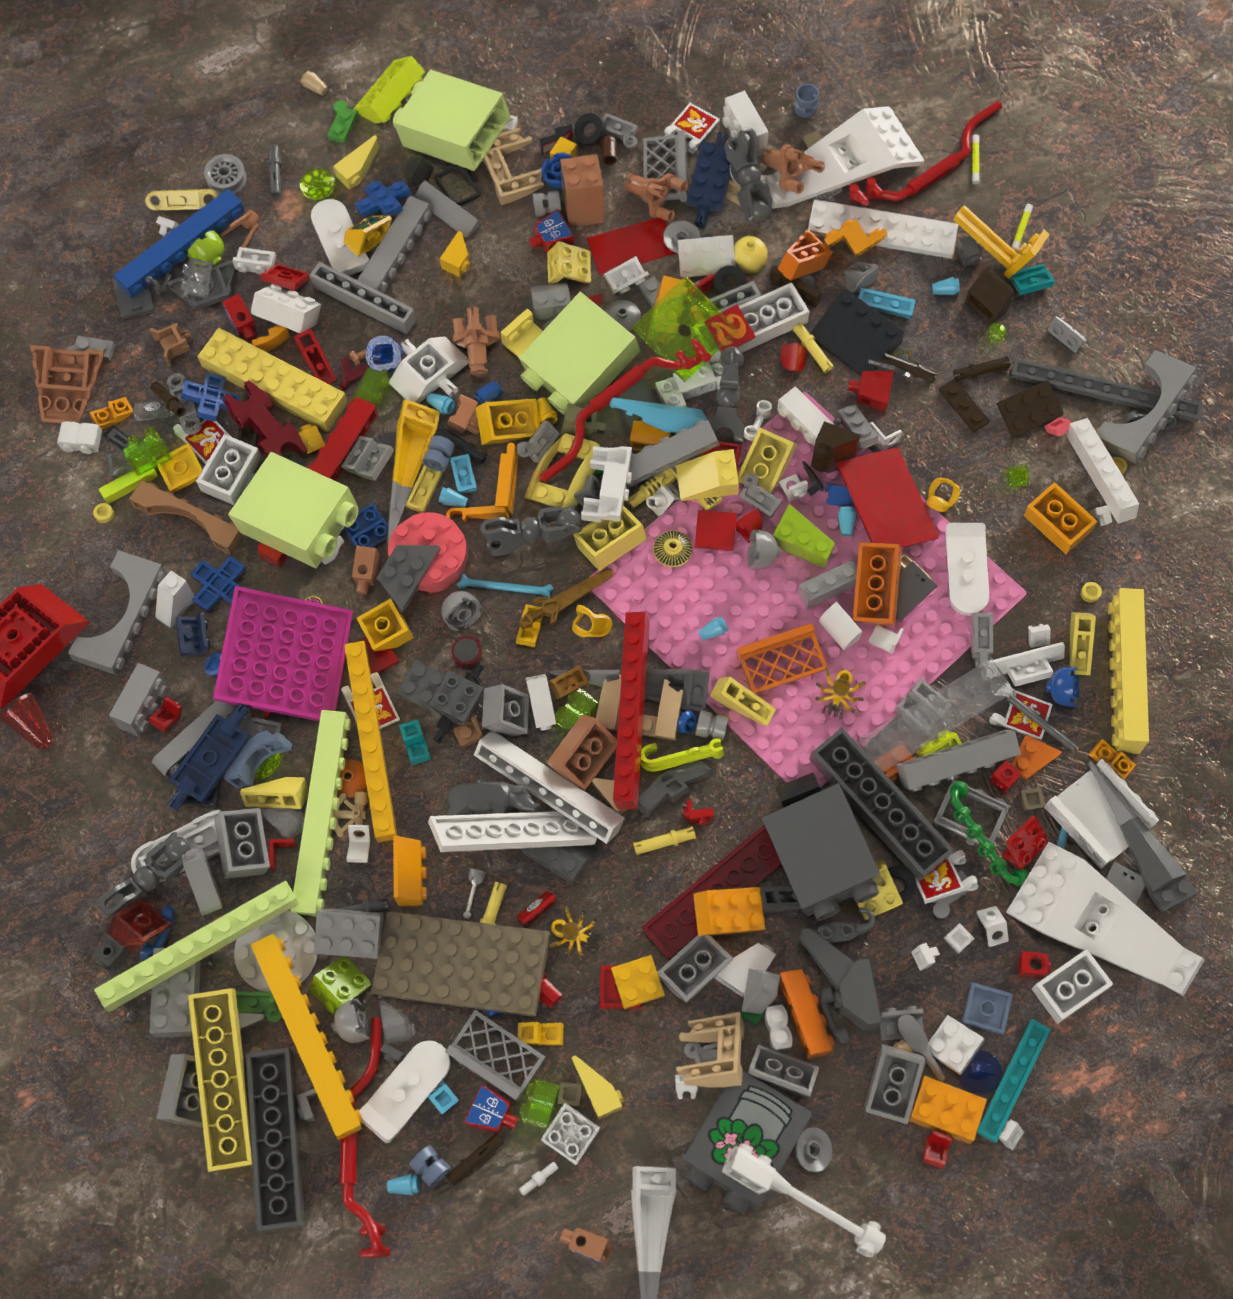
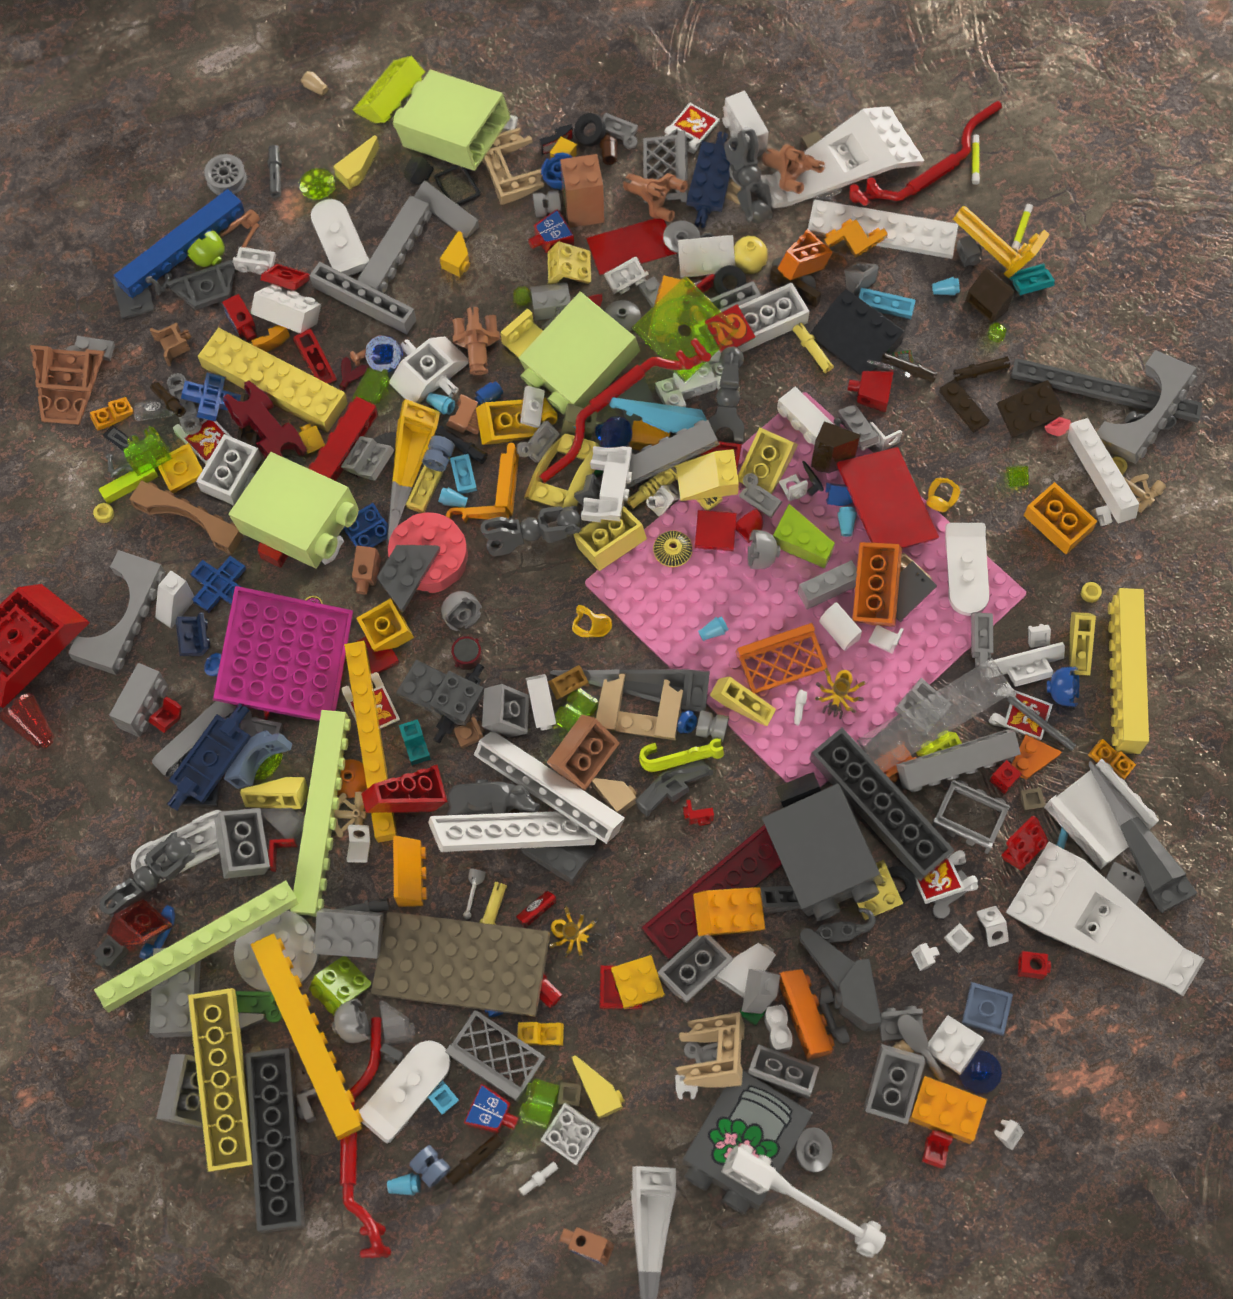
(80, 437): white brick -> none
(166, 225): white tile -> none
(180, 199): light yellow plate -> none
(196, 278): clear bracket -> none
(202, 881): light grey slope -> none
(343, 122): bright green hinge -> none
(366, 234): yellow slope -> none
(383, 199): blue plate -> none
(408, 793): none -> red wedge
(466, 582): medium azure piece -> none
(521, 295): none -> clear neon green tile
(530, 635): yellow slope -> none
(532, 406): none -> white plate
(553, 605): pearl gold sword -> none
(614, 432): none -> clear blue tile
(631, 711): red brick -> none
(664, 840): light yellow pin -> none
(763, 412): white bar -> none
(793, 357): red brick -> none
(800, 702): none -> white piece
(806, 100): sand blue wheel -> none
(974, 831): green bar -> none
(1013, 1081): teal plate -> none
(1066, 334): light grey hinge -> none
(1072, 986): white brick -> none
(1145, 498): none -> tan piece

